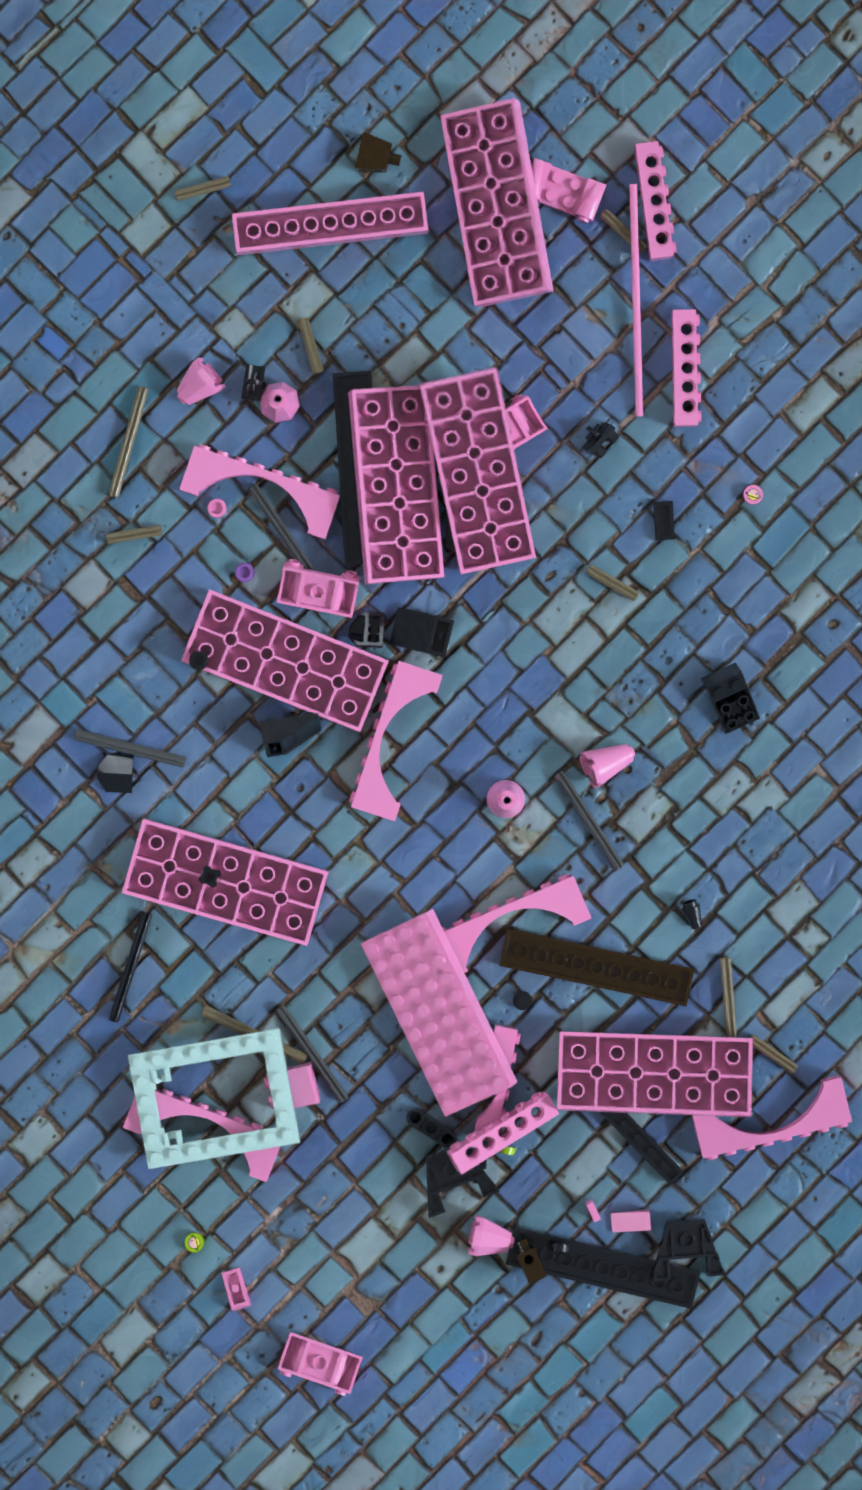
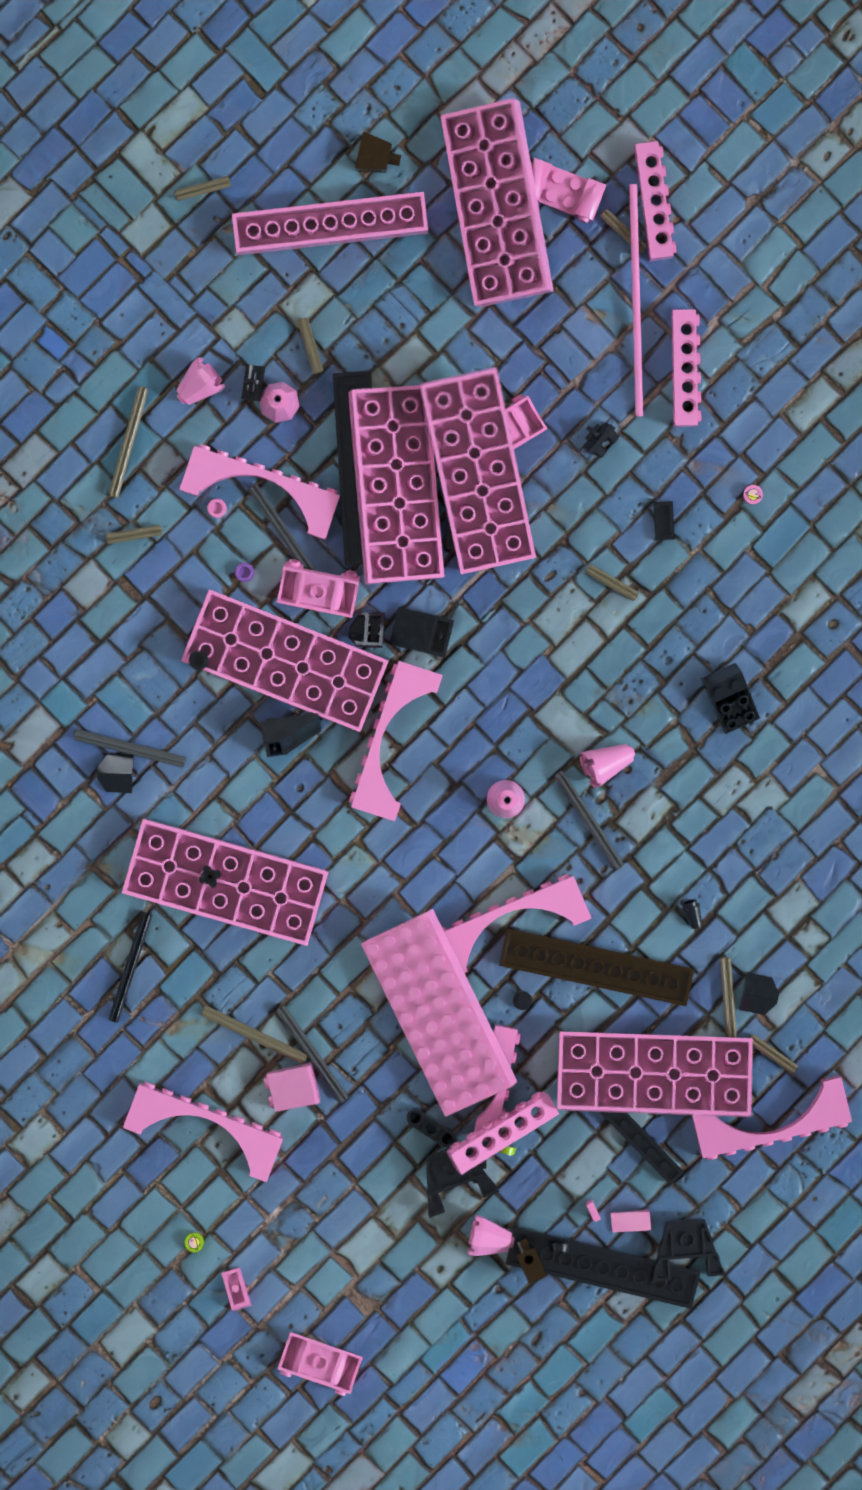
(157, 1142): light aqua plate -> none
(758, 994): none -> black slope

